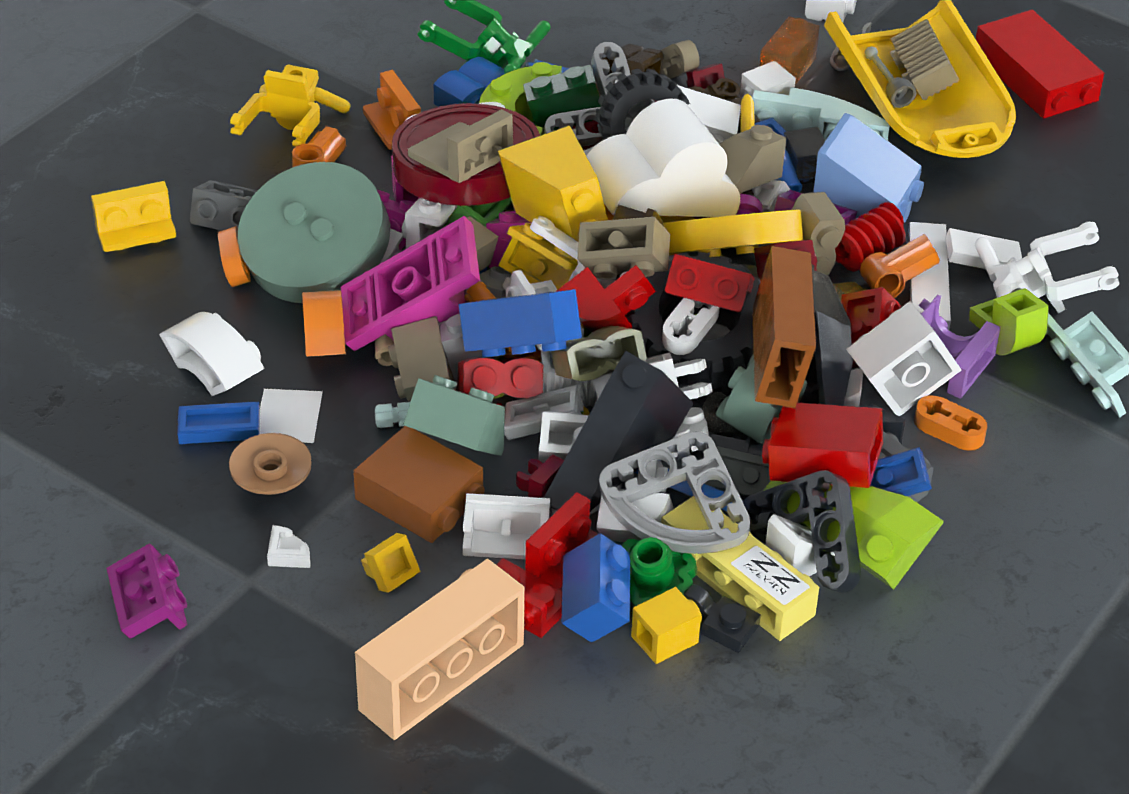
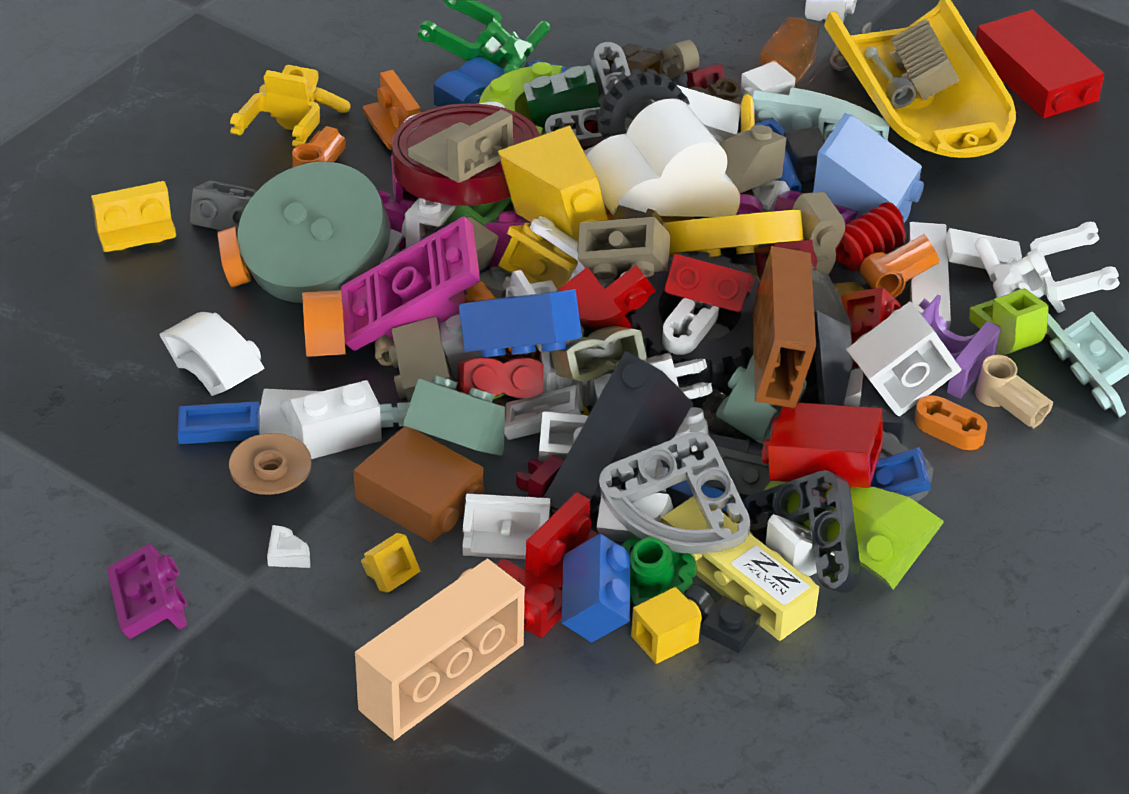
(335, 419): none -> white slope
(1002, 387): none -> tan piece

